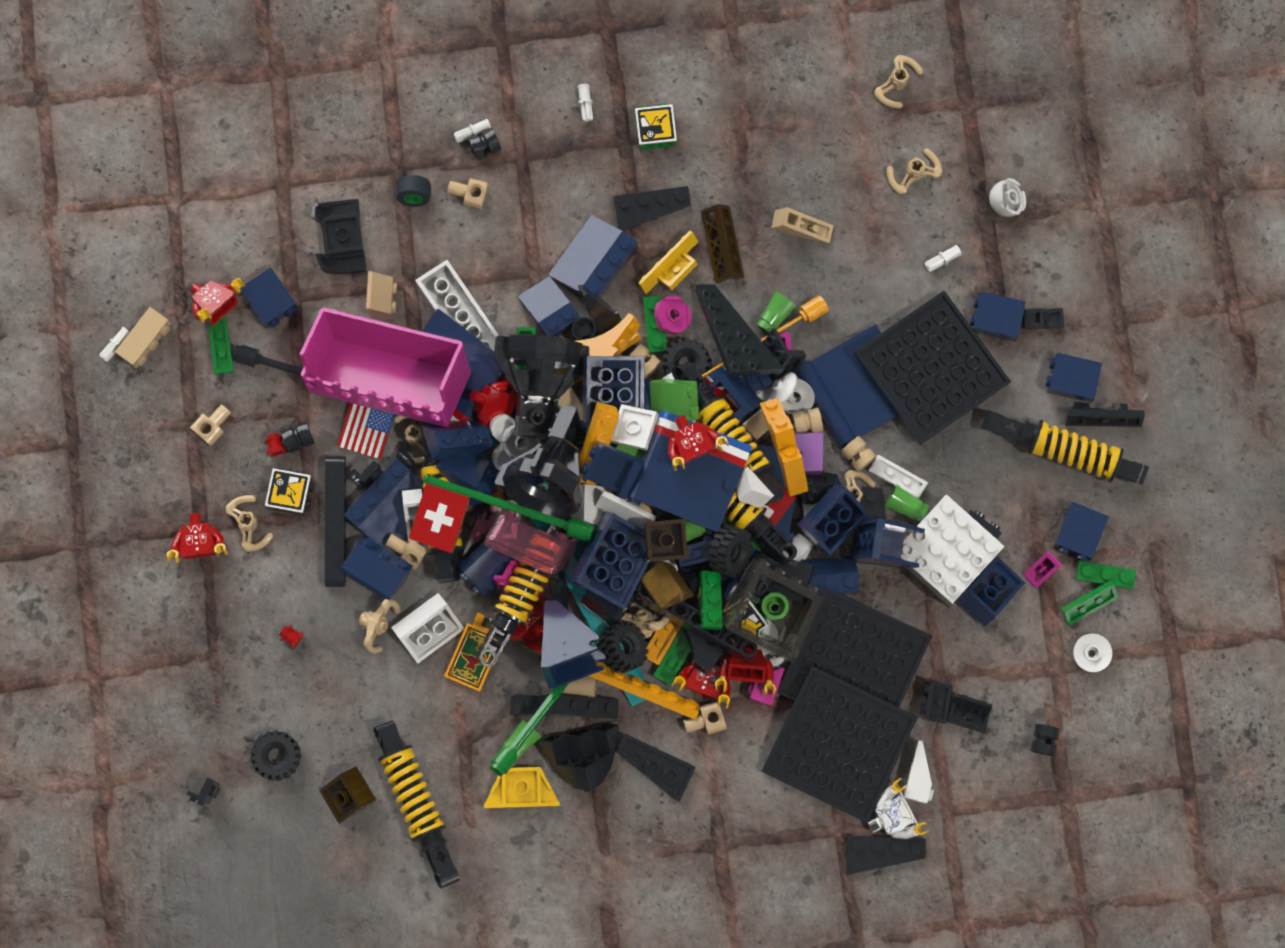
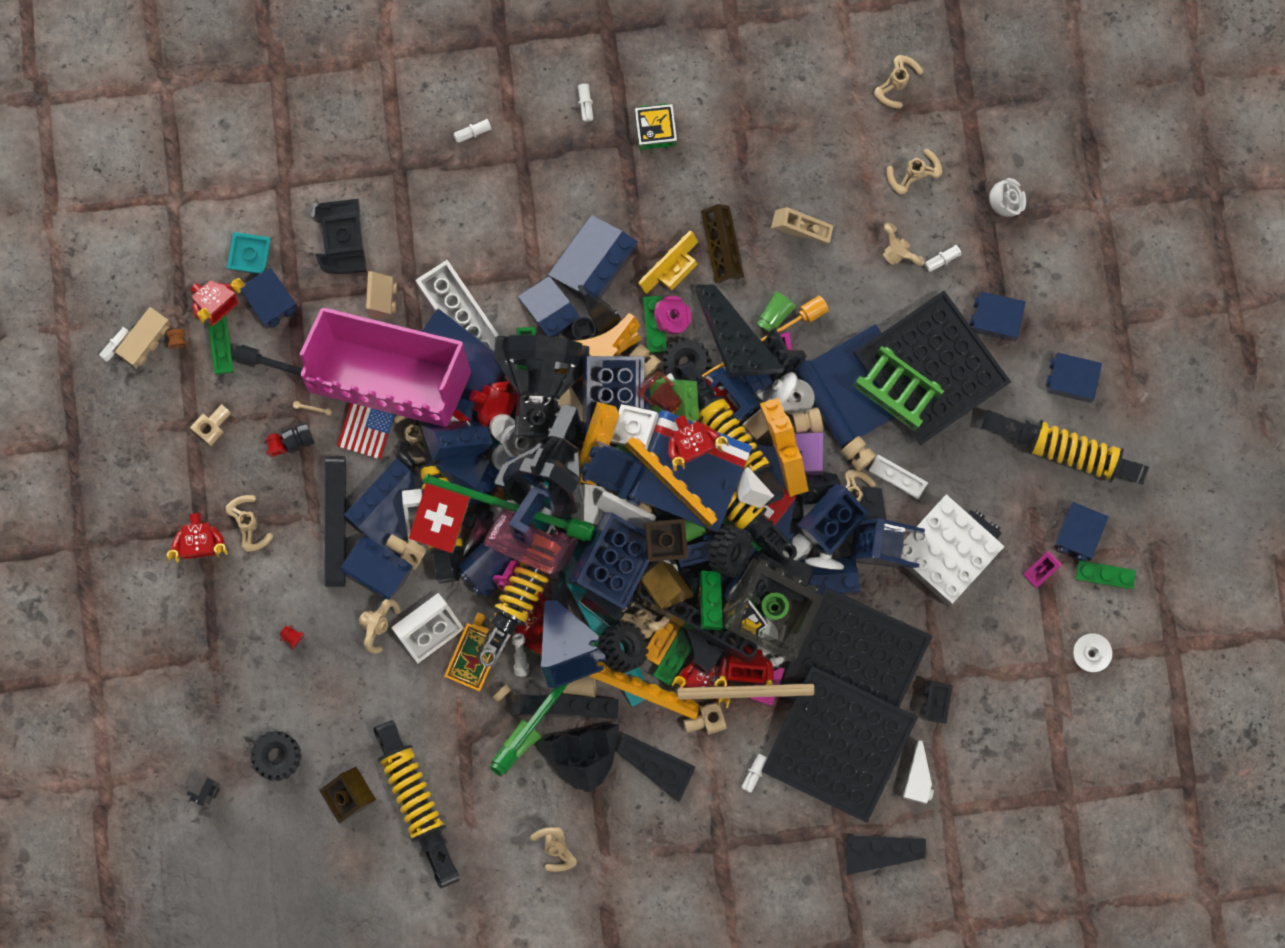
(176, 338): none -> dark orange wheel
(249, 253): none -> teal plate
(289, 492): piece -> none
(297, 405): none -> tan hinge
(368, 476): black bracket -> none
(413, 190): black wheel -> none
(466, 190): tan piece -> none
(484, 144): black wheel -> none
(501, 693): none -> tan tile
(521, 667): none -> white piece
(522, 789): yellow wing -> none
(527, 511): none -> dark blue panel
(555, 846): none -> tan piece
(648, 206): black wing -> none
(664, 395): none -> clear red piece
(666, 476): none -> light orange plate
(746, 691): none -> tan axle
(754, 773): none -> white axle
(824, 561): none -> white dish
(881, 396): none -> bright green fence
(895, 815): white torso -> none
(899, 248): none -> tan piece
(906, 504): bright green plant -> none
(969, 713): black bracket -> none
(991, 591): dark blue slope -> none
(1044, 318): black slope -> none
(1047, 733): black wheel -> none
(1089, 603): green plate -> none
(1108, 418): black hinge -> none

